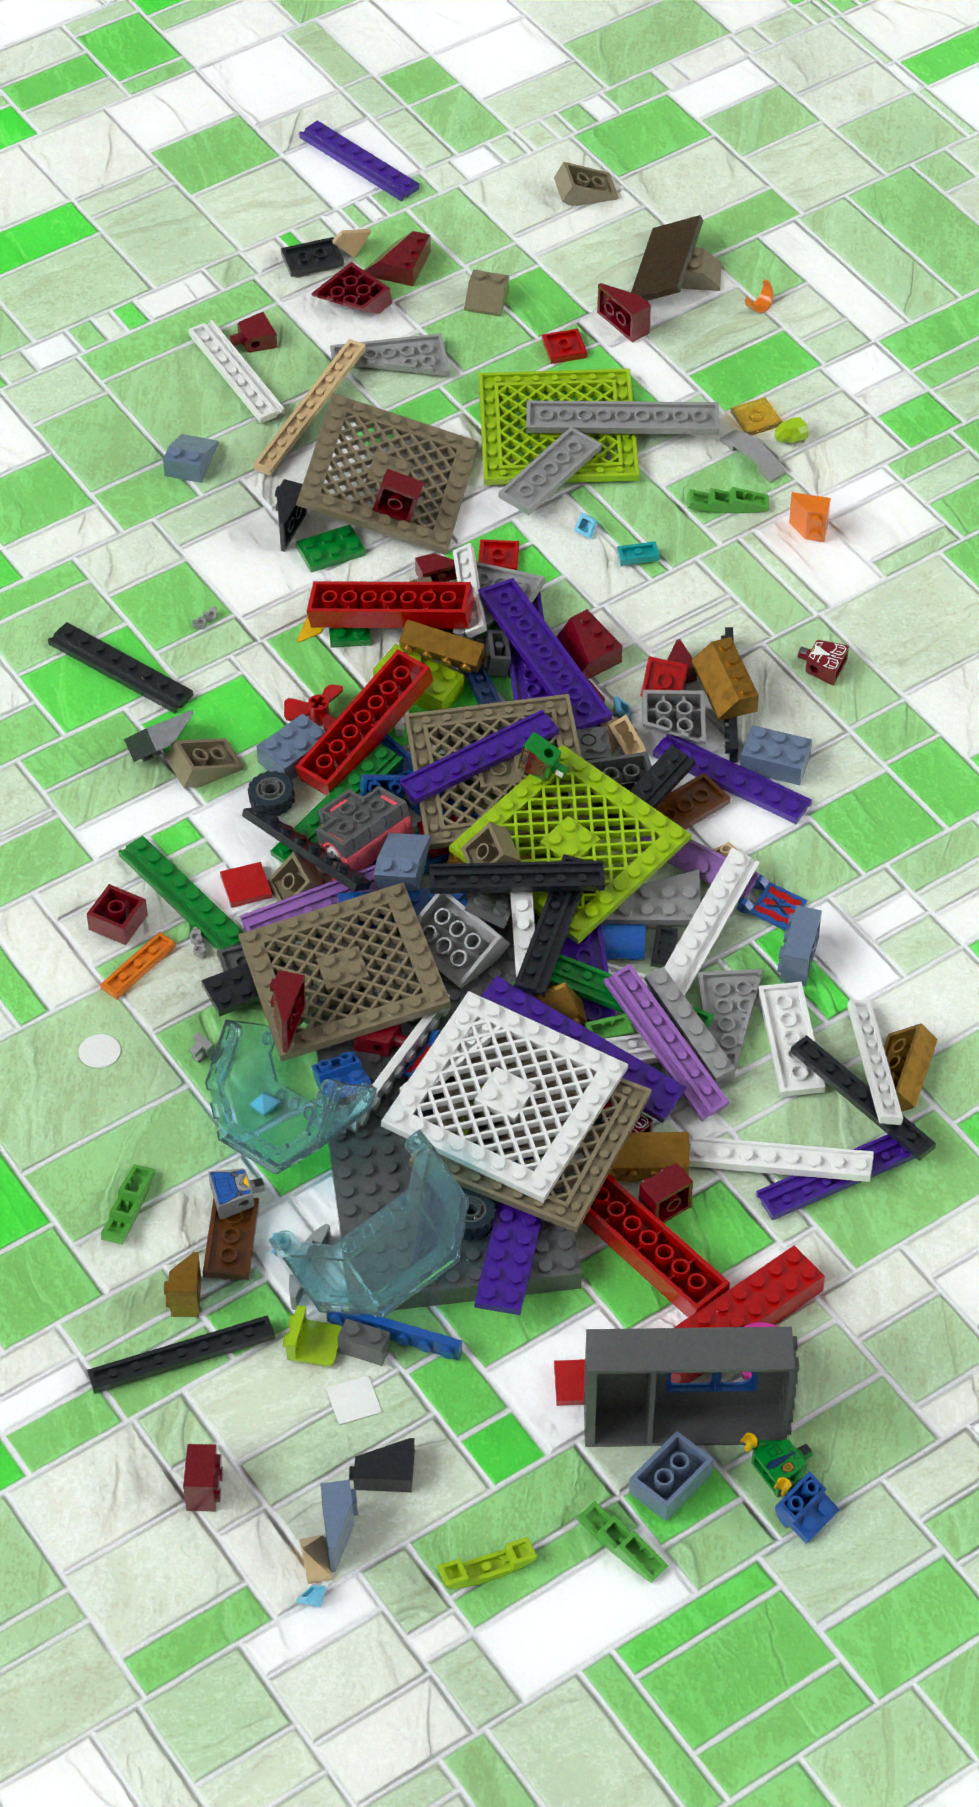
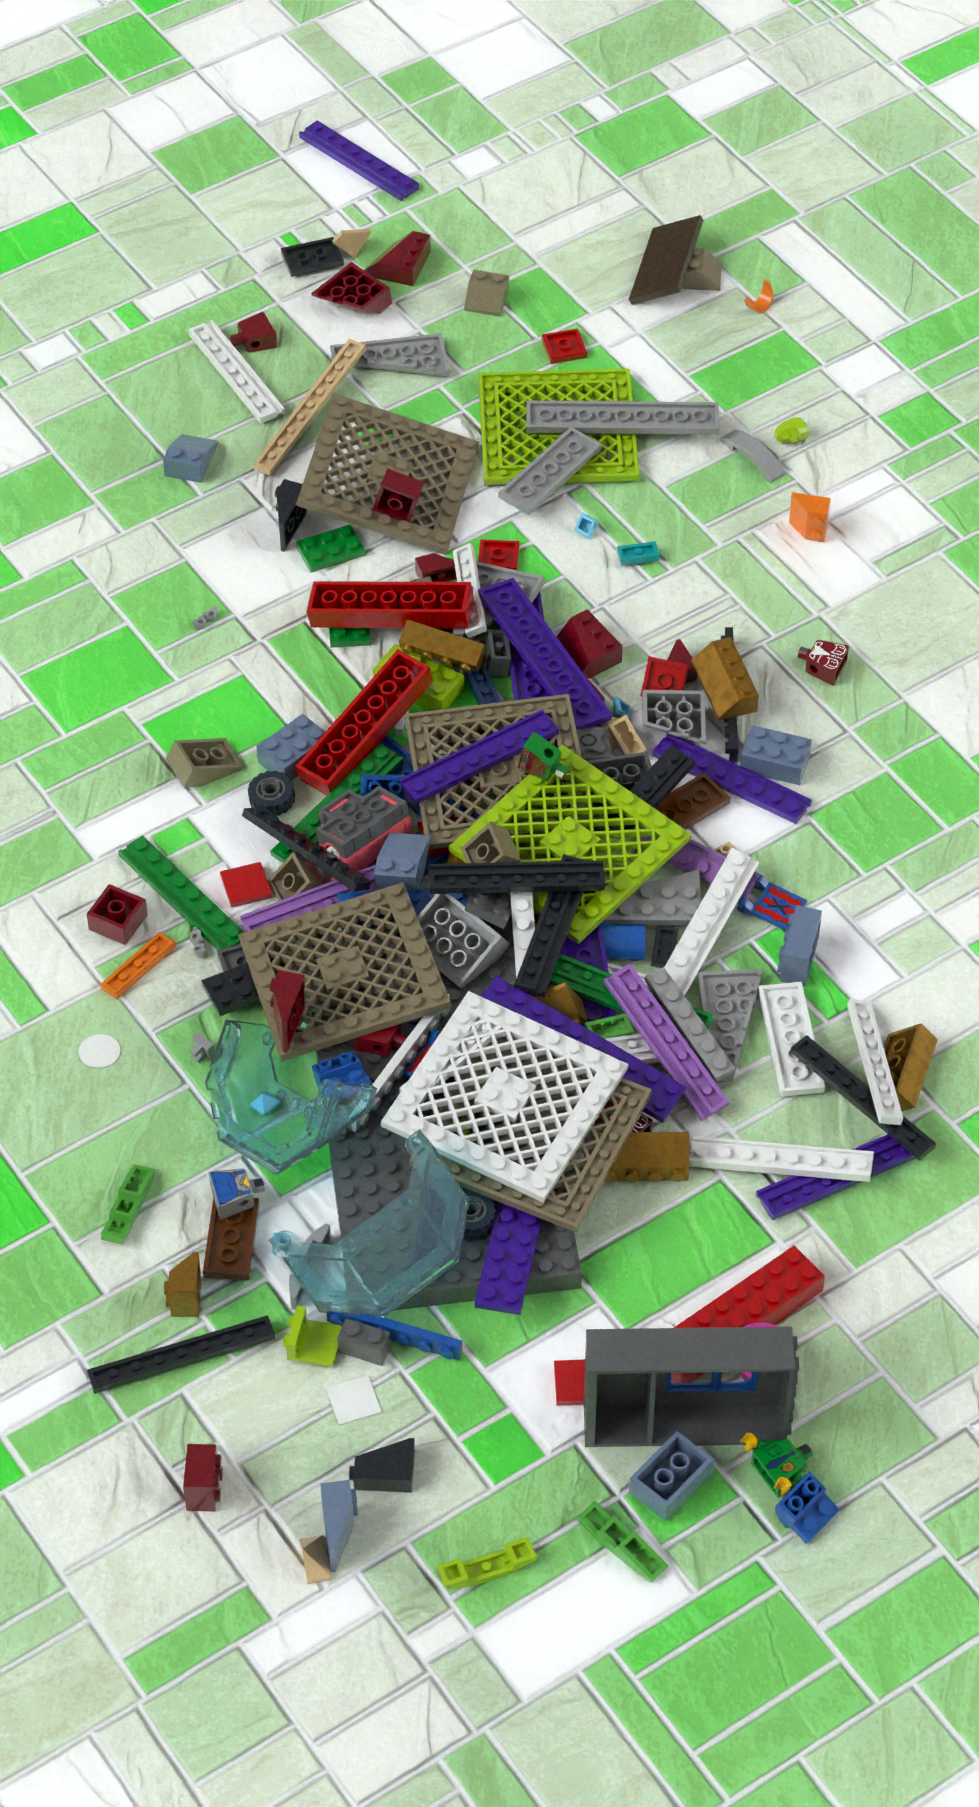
(120, 667): black plate -> none
(152, 740): slope -> none
(307, 631): yellow sticker -> none
(312, 1596): medium azure slope -> none
(316, 708): red piece -> none
(584, 185): dark tan slope -> none
(624, 311): dark red slope -> none
(653, 1249): red brick -> none
(667, 1192): dark red brick -> none
(734, 501): bright green slope -> none
(756, 416): clear yellow tile -> none

